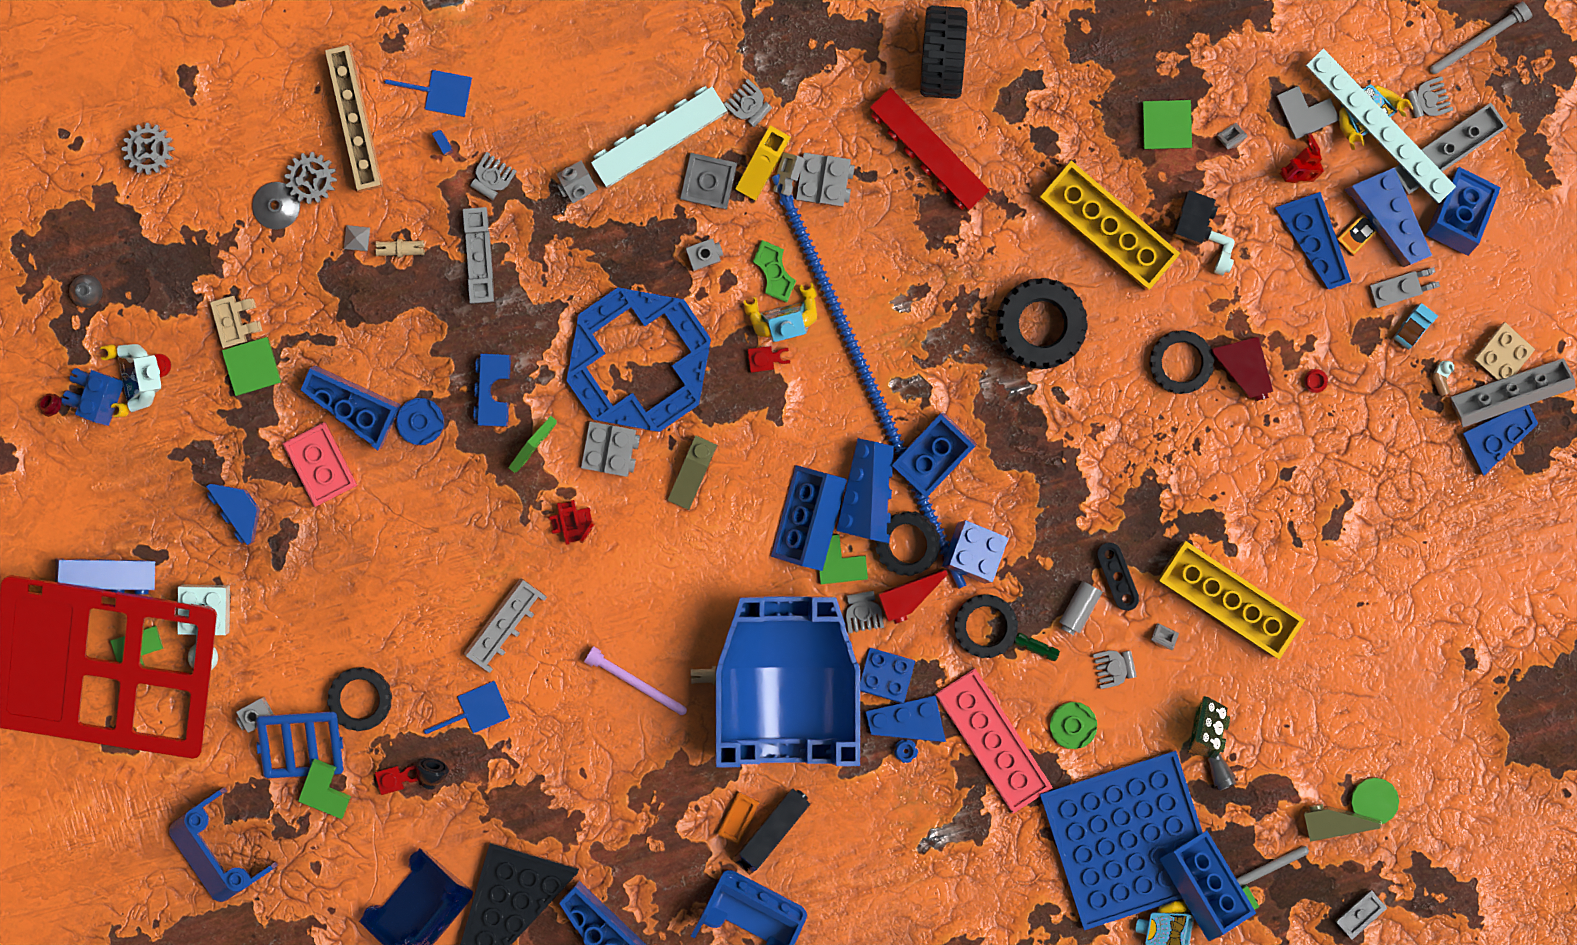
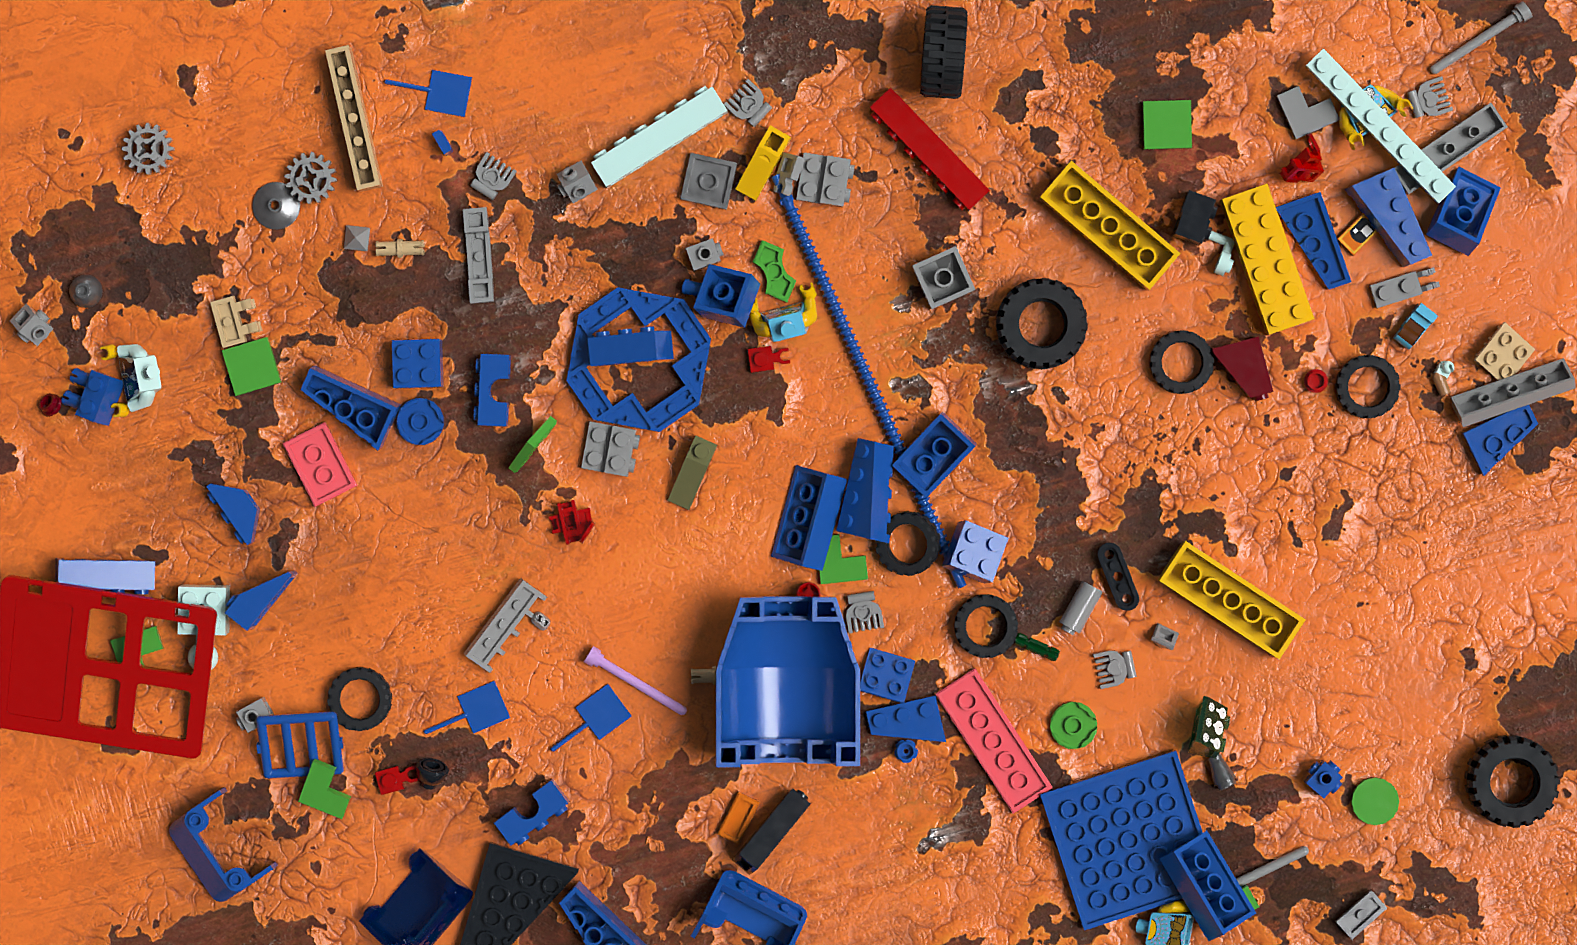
(31, 325): none -> light grey brick
(164, 364): red plate -> none
(253, 604): none -> blue slope
(417, 363): none -> blue brick
(516, 827): none -> blue arch
(540, 621): none -> light grey rock
(602, 714): none -> blue piece
(630, 347): none -> blue wedge
(724, 295): none -> blue brick
(808, 589): none -> red wheel
(905, 598): red slope -> none
(943, 278): none -> light grey slope
(1232, 136): light grey slope -> none
(1266, 259): none -> yellow brick
(1316, 772): none -> blue brick
(1335, 822): olive slope -> none
(1385, 368): none -> black tyre
(1542, 792): none -> black tyre

